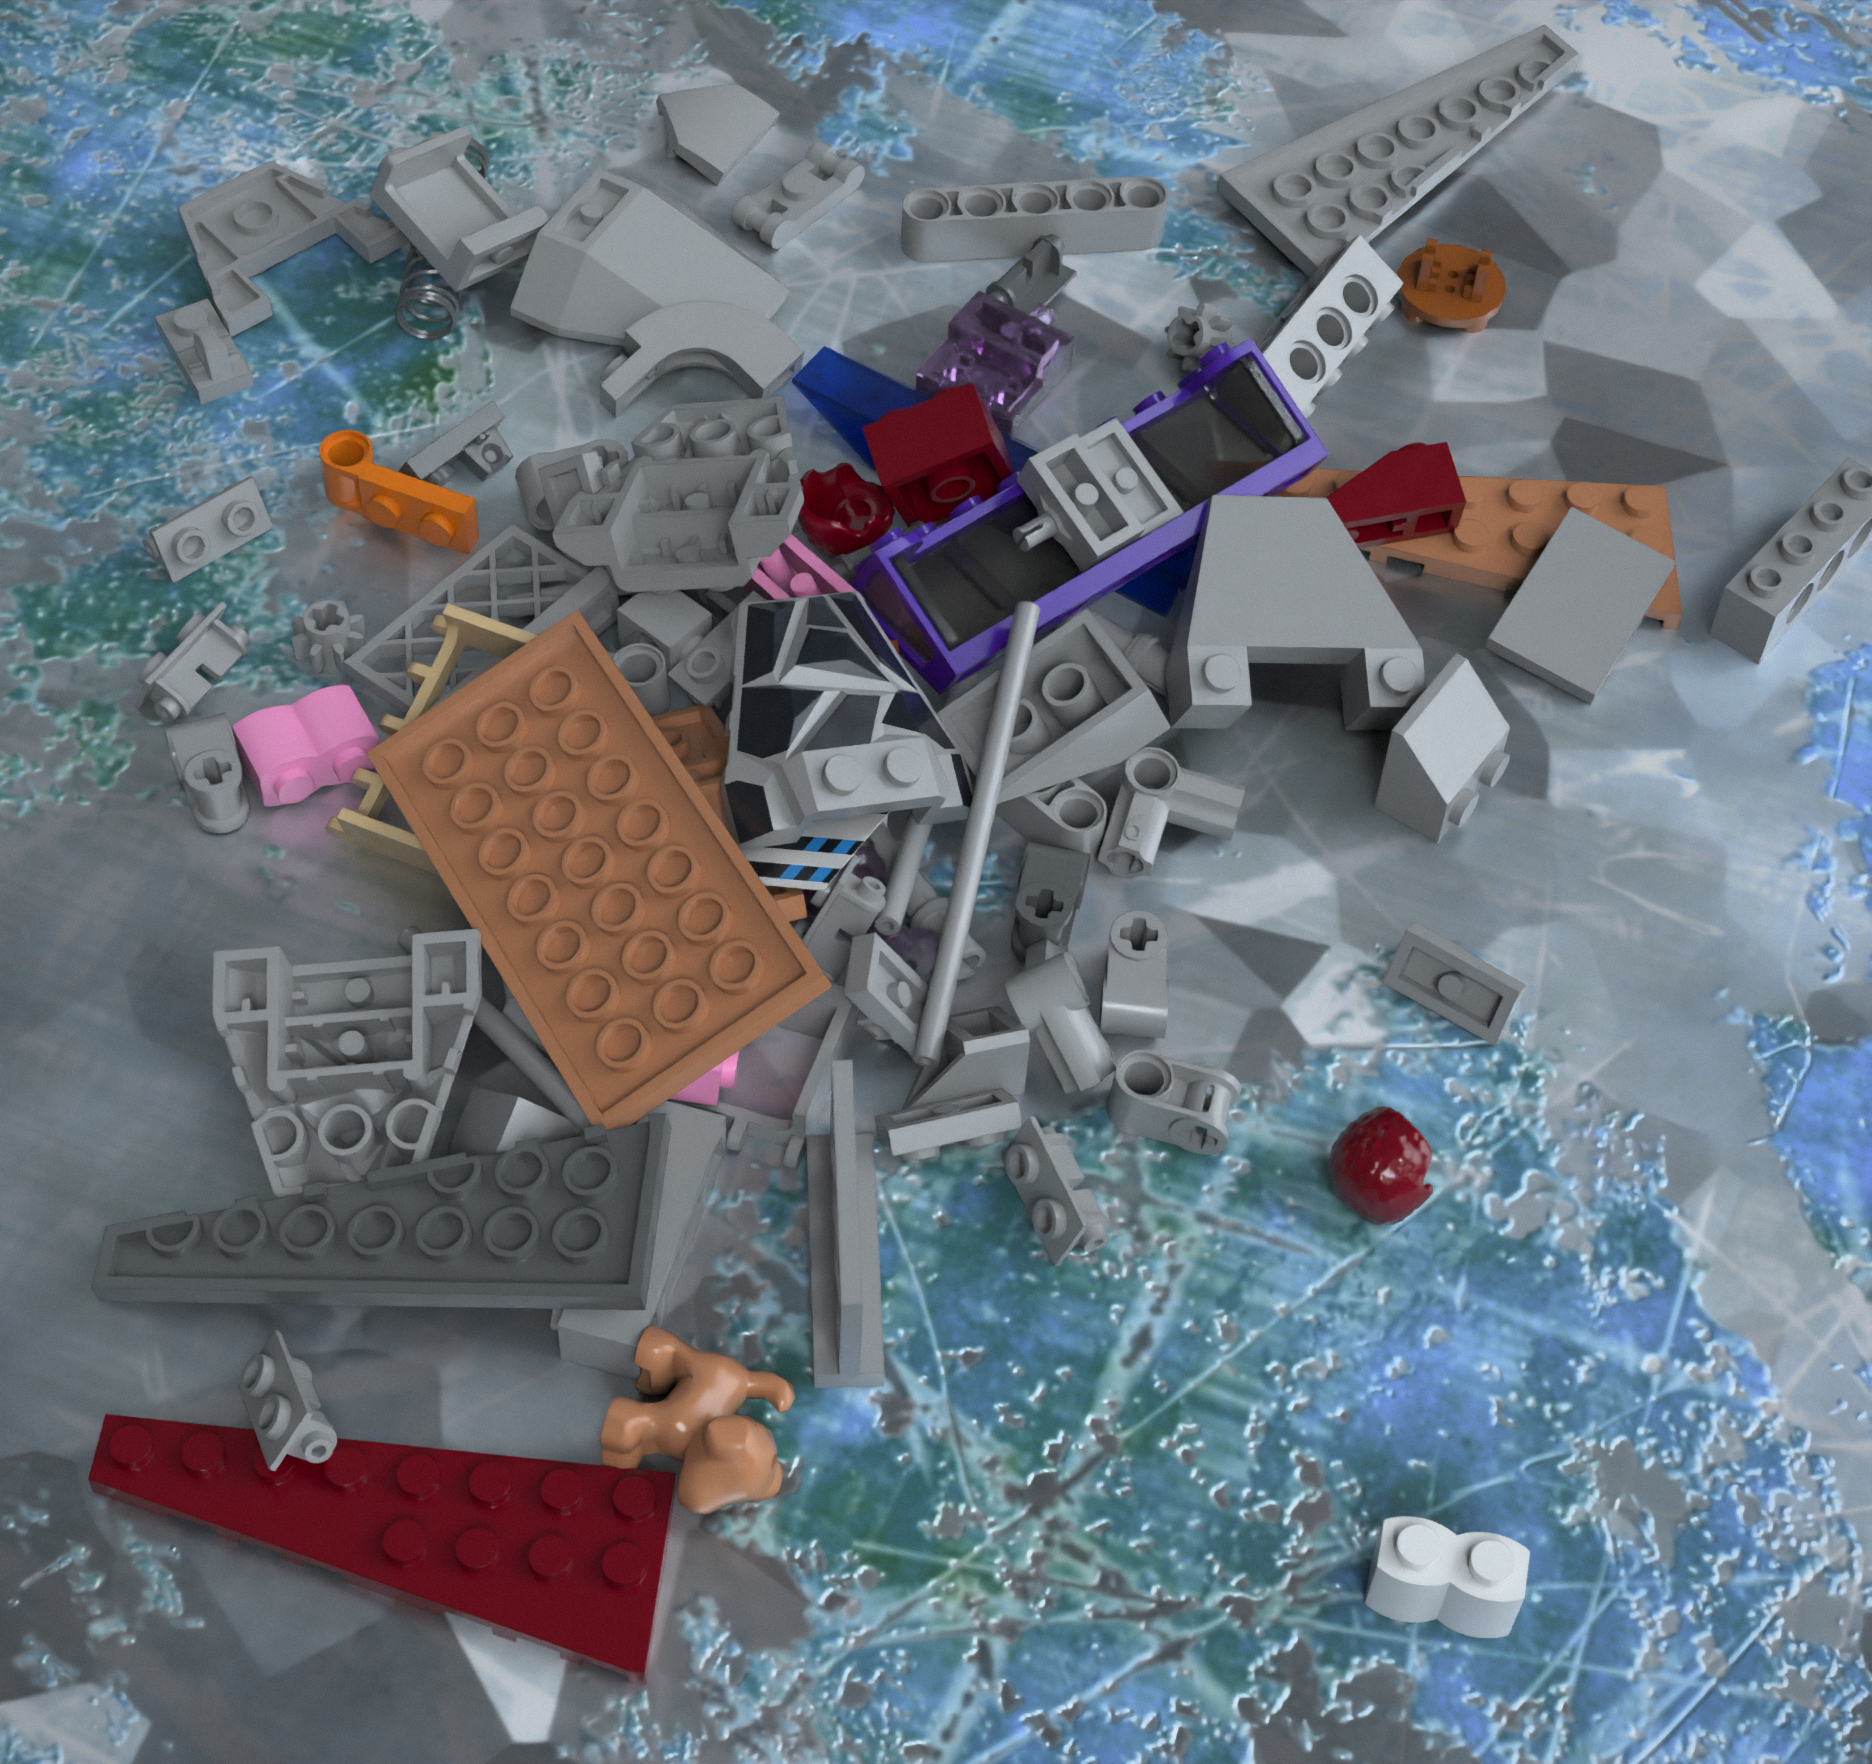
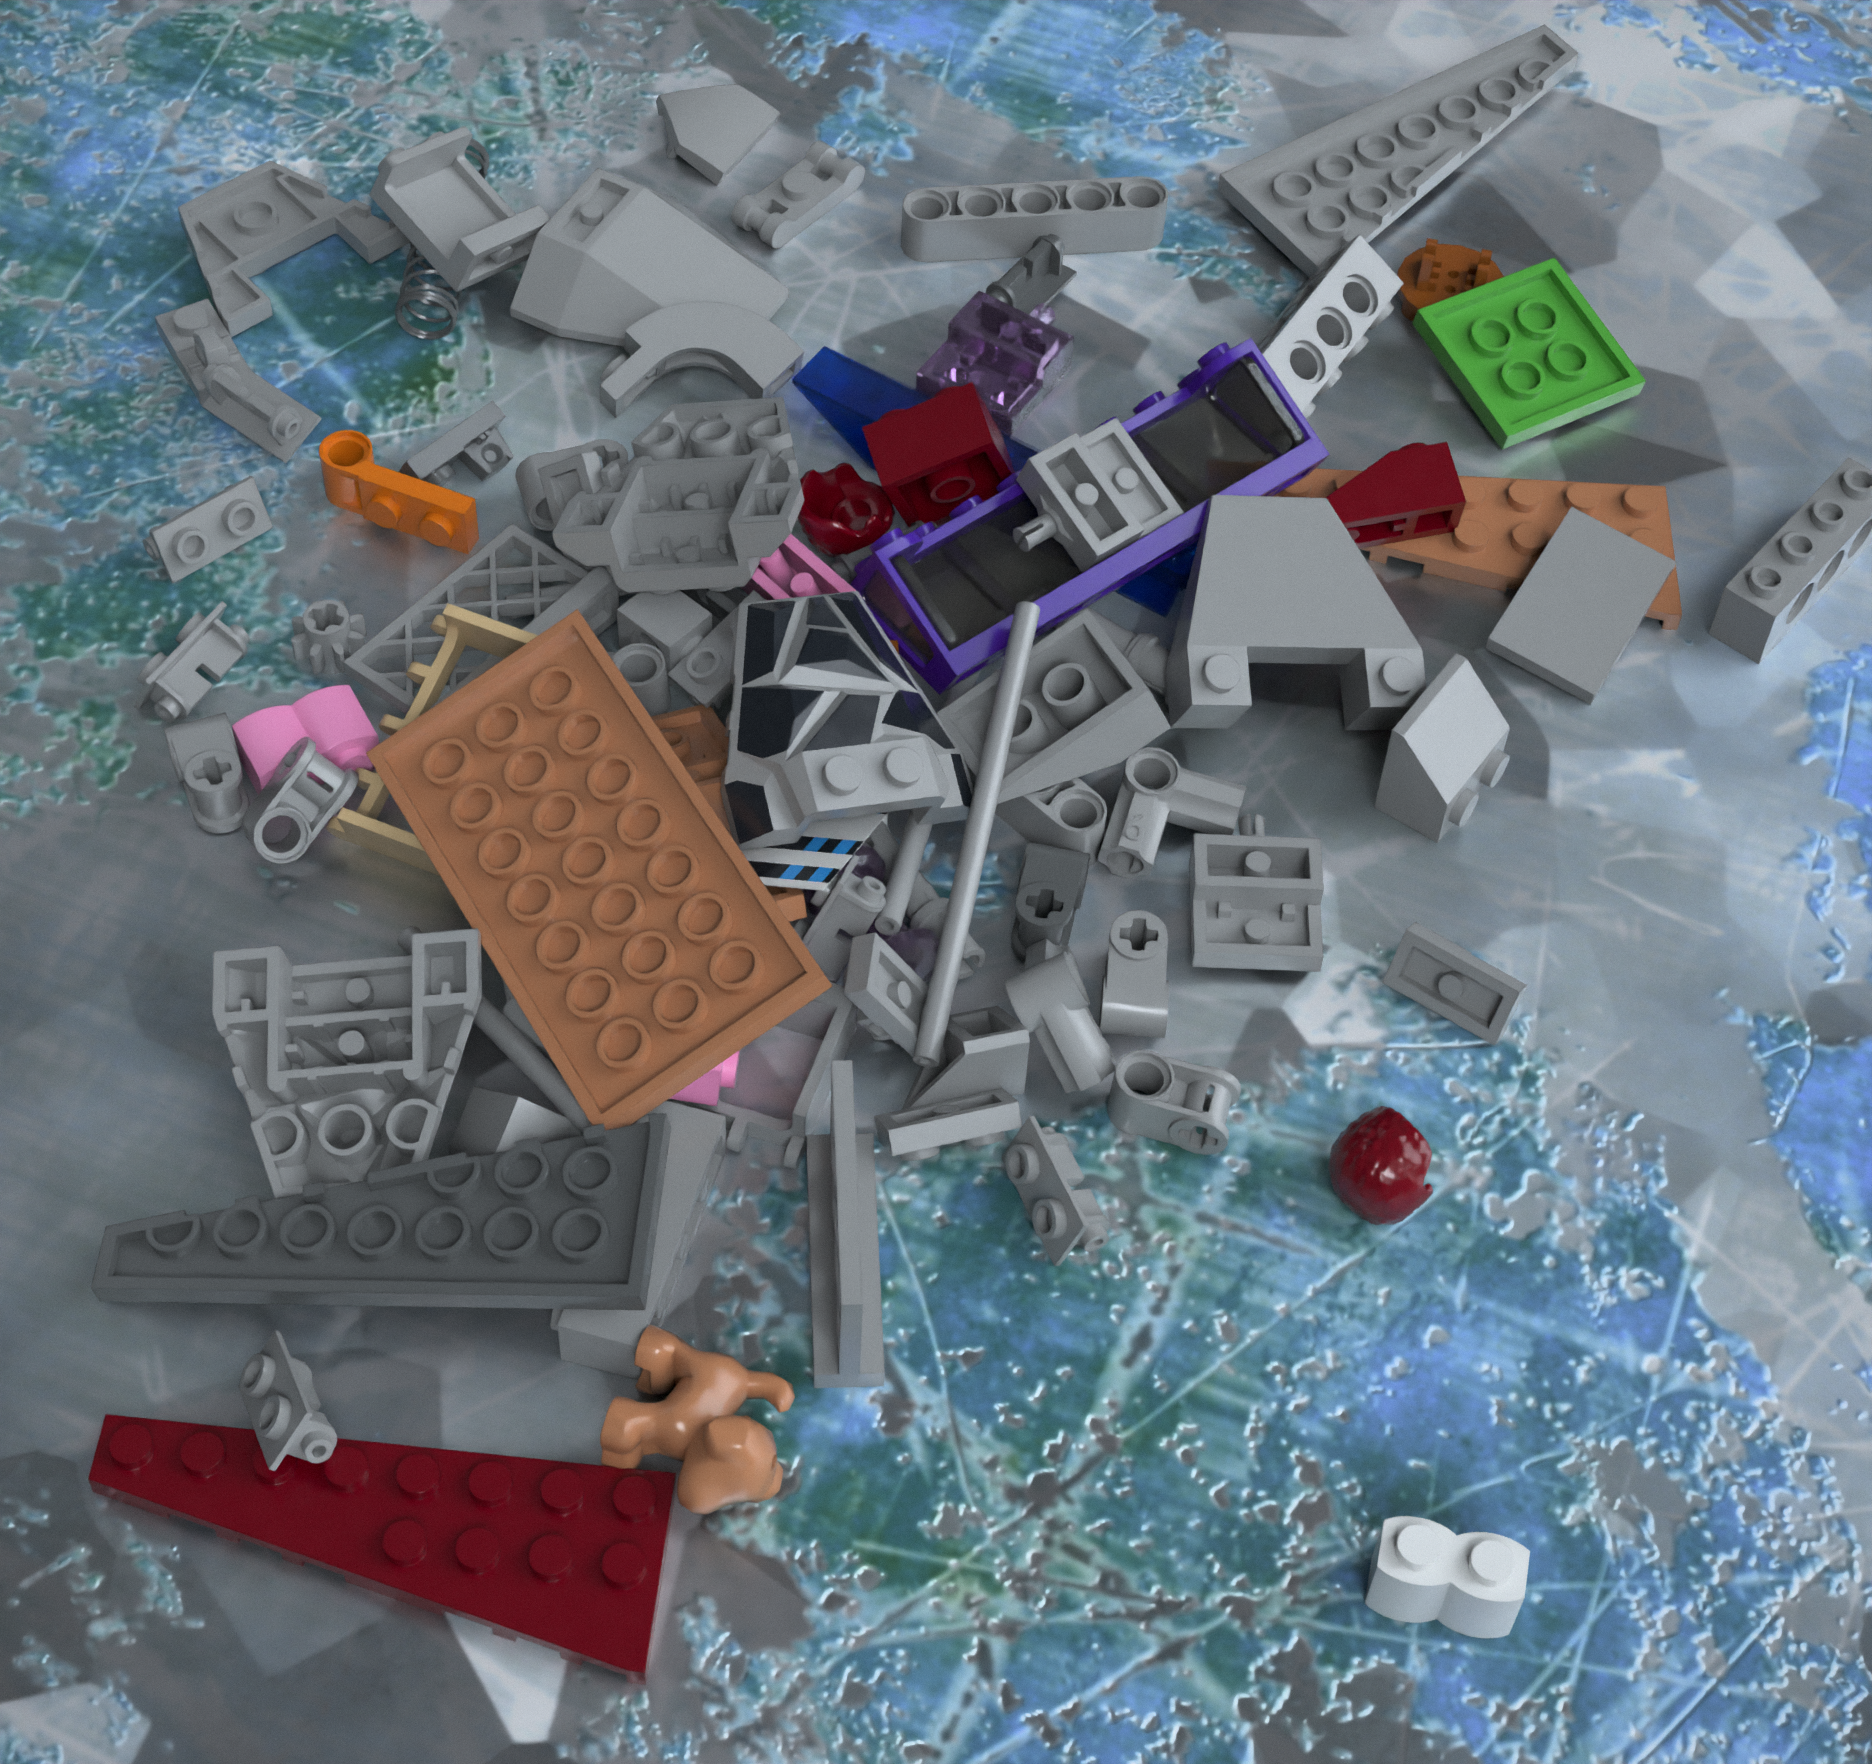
(257, 409): none -> light grey hinge
(300, 798): none -> light grey piece
(1196, 333): light grey gear -> none
(1256, 900): none -> light grey plate
(1528, 353): none -> bright green plate

